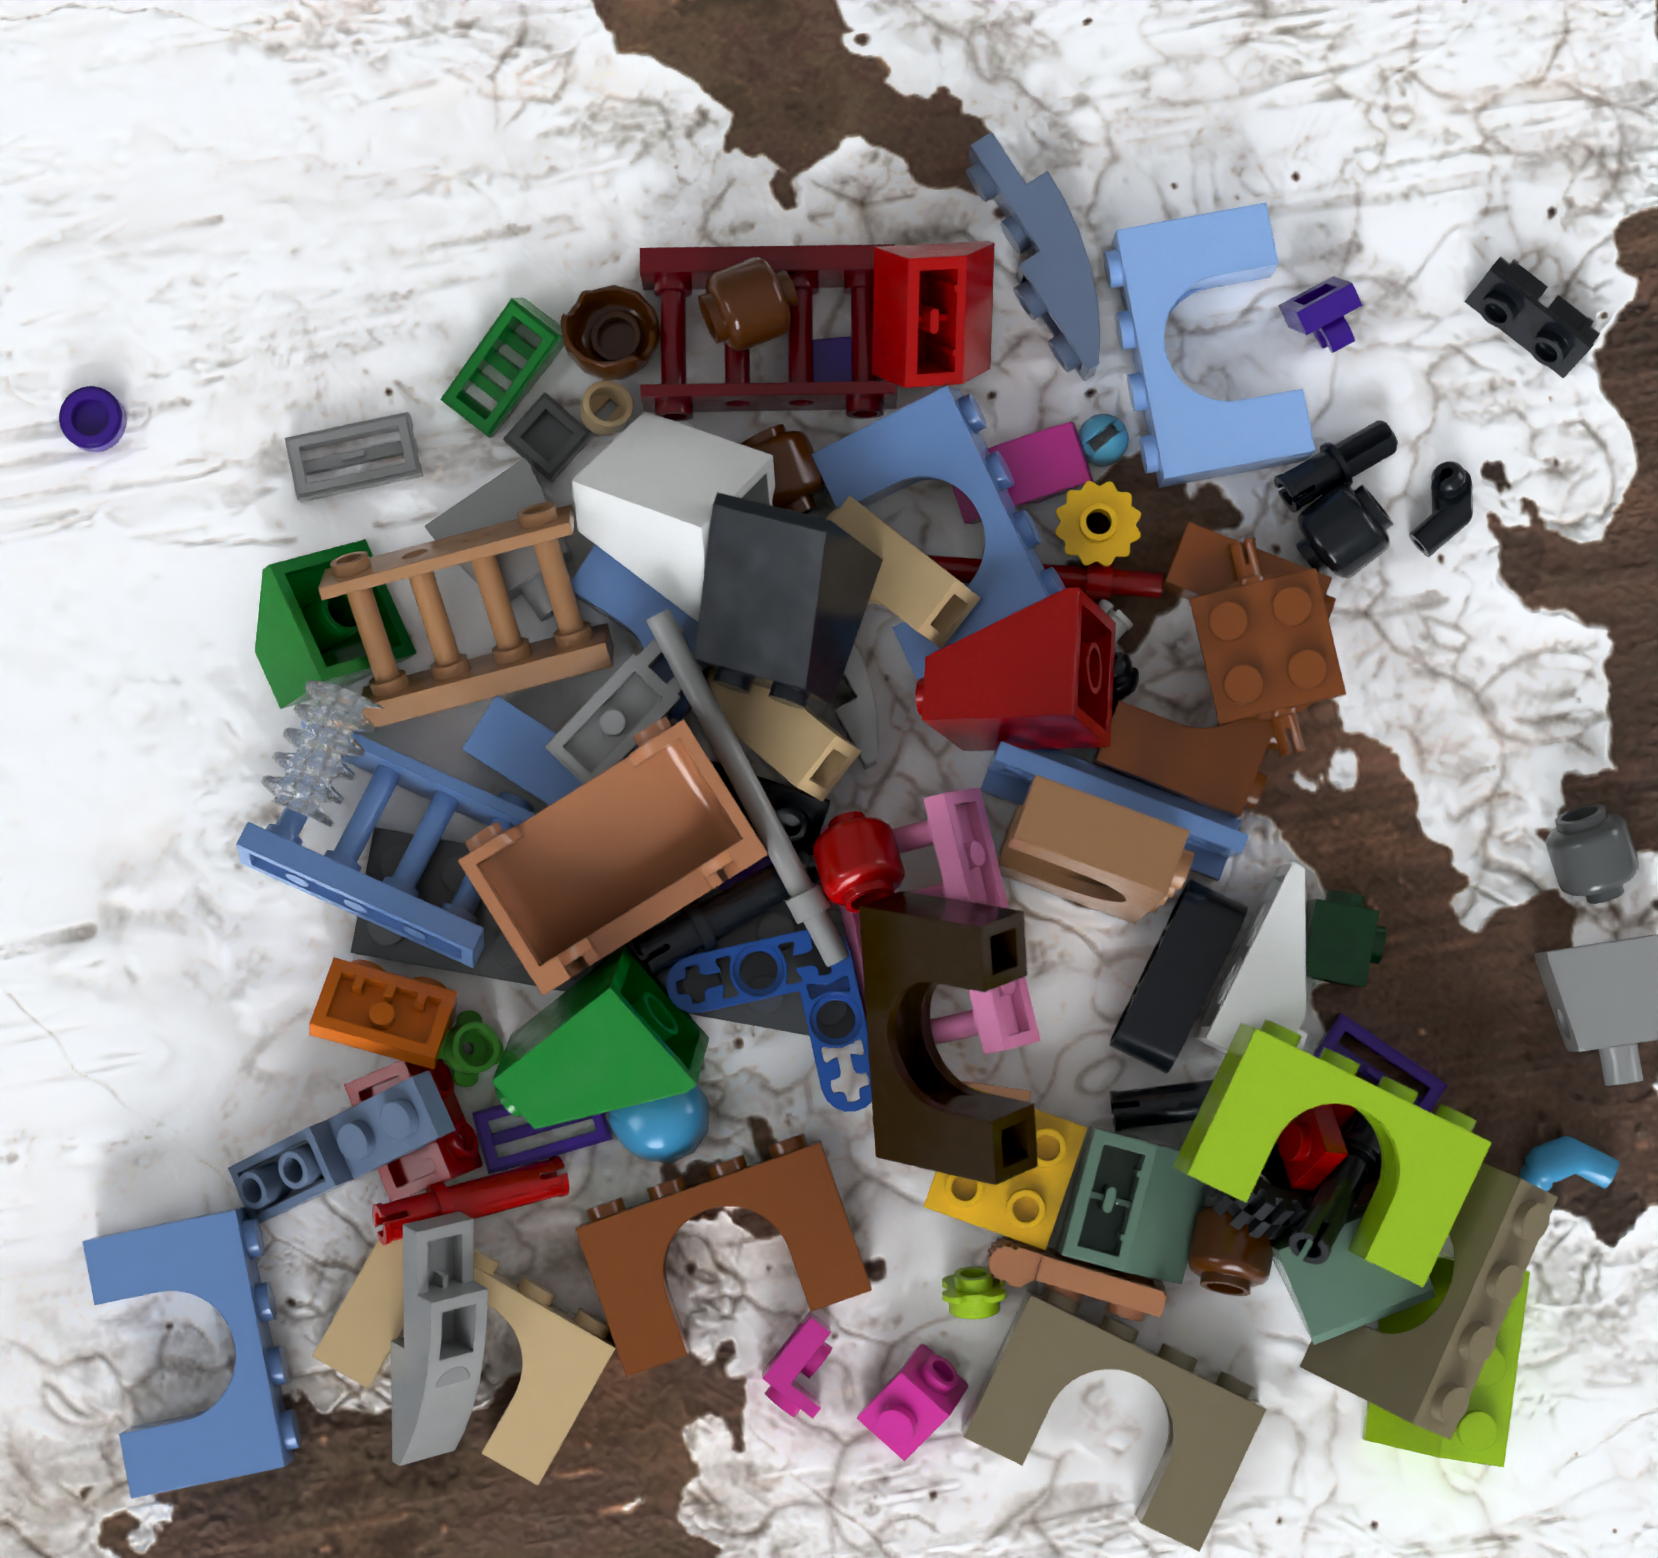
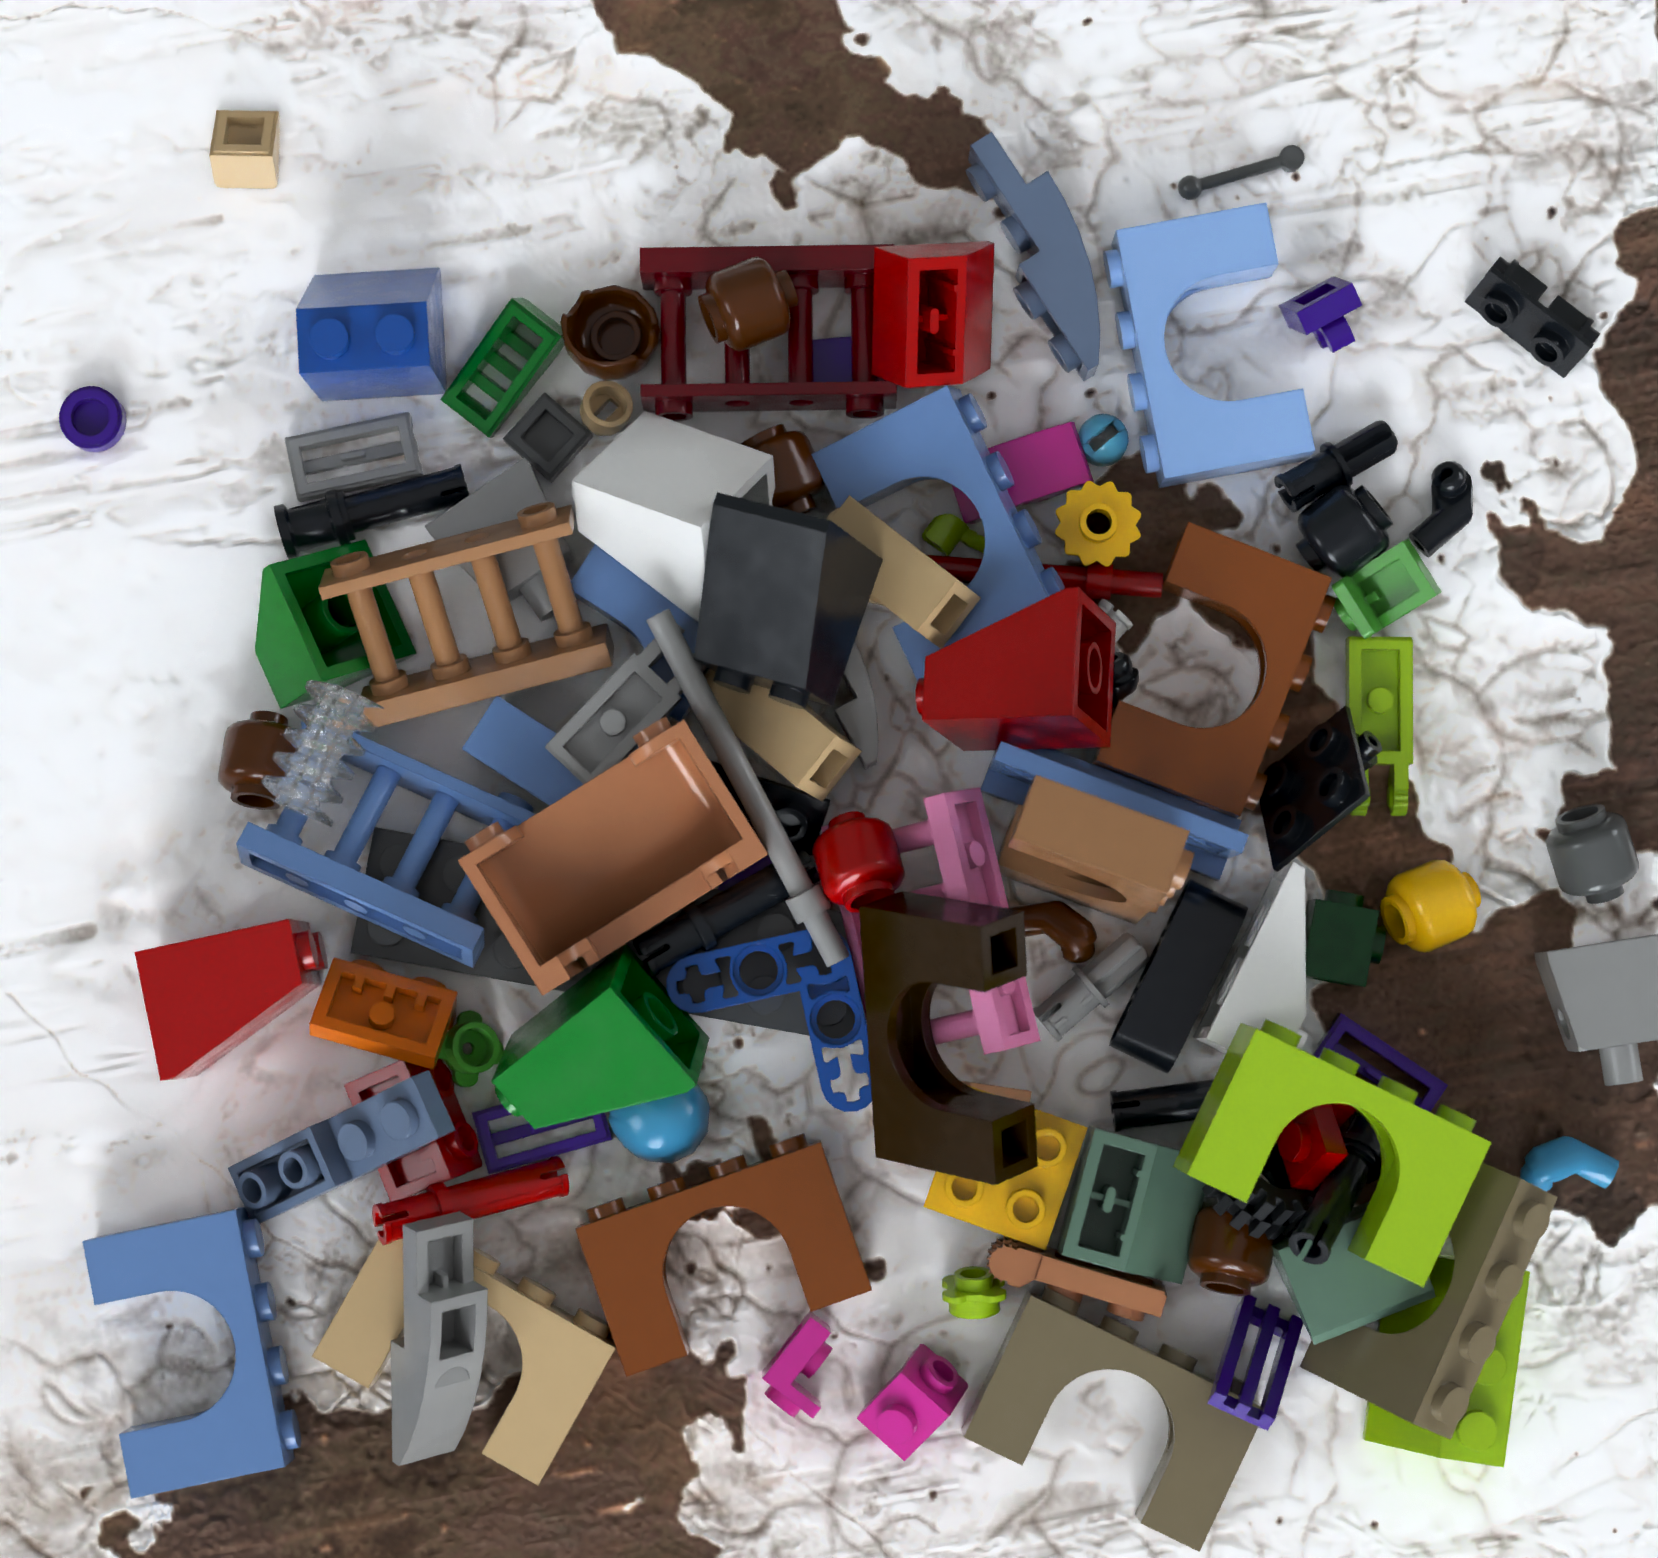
(223, 989): none -> red slope
(245, 149): none -> tan slope
(248, 758): none -> reddish brown head
(343, 516): none -> black pin
(373, 334): none -> blue slope
(947, 531): none -> lime hand
(1062, 925): none -> reddish brown arm
(1091, 985): none -> light grey axle
(1267, 646): dark orange plate -> none
(1269, 1324): none -> dark purple tile
(1289, 160): none -> dark grey hinge
(1316, 786): none -> black hinge
(1382, 703): none -> lime hinge
(1384, 590): none -> bright green bracket
(1430, 906): none -> yellow head

